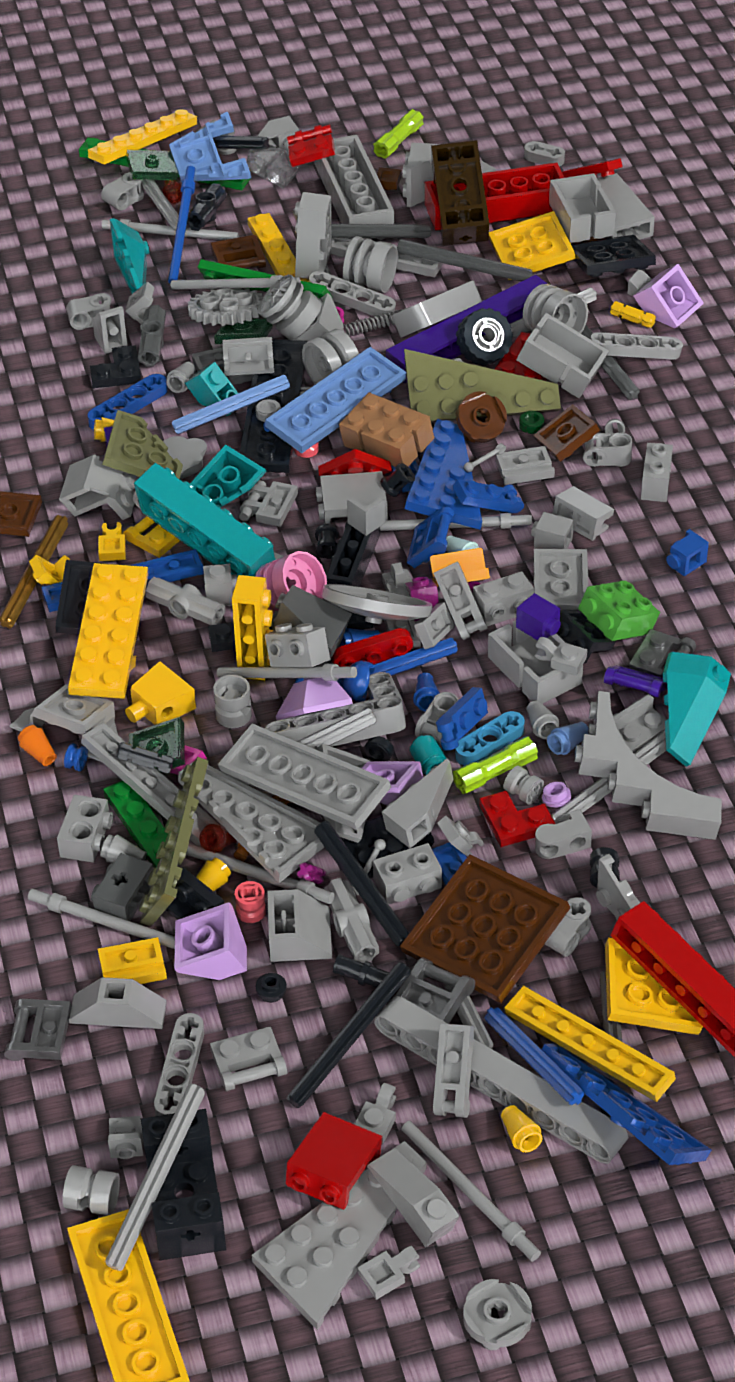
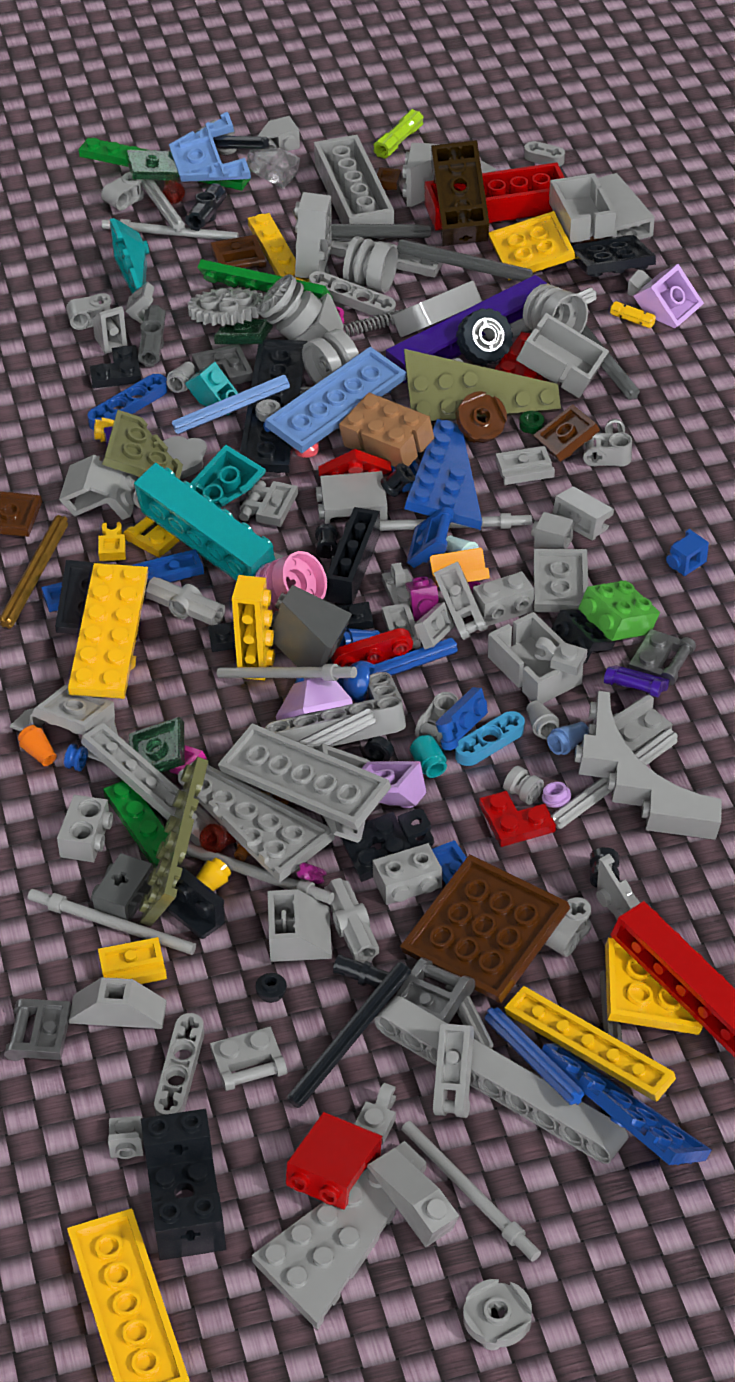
(47, 572): yellow bracket -> none
(91, 1190): light grey wheel -> none
(116, 844): light grey cone -> none
(142, 136): yellow plate -> none
(145, 757): axle -> none
(155, 1177): light grey axle -> none
(160, 696): yellow torso -> none
(187, 190): blue bar -> none
(210, 944): lavender slope -> none
(219, 583): light grey brick -> none
(227, 283): light grey bar -> none
(232, 701): light grey wheel -> none
(248, 356): light grey hinge -> none
(250, 902): coral wheel -> none
(297, 645): light grey brick -> none
(311, 150): red plate -> none
(361, 883): black axle -> none
(366, 517): light grey panel -> none
(376, 604): light grey dish -> none
(379, 846): light grey hinge -> none
(387, 1273): light grey plate -> none
(417, 809): light grey slope -> none
(424, 691): blue cone -> none
(459, 835): light grey plate -> none
(478, 773): lime axle -> none
(488, 496): blue plate -> none
(500, 448): light grey hinge -> none
(521, 1129): yellow cone -> none
(538, 617): dark purple brick -> none
(563, 837): light grey leg -> none
(605, 168): red plate -> none
(639, 345): light grey beam -> none
(656, 472): light grey brick -> none
(693, 698): teal wedge -> none

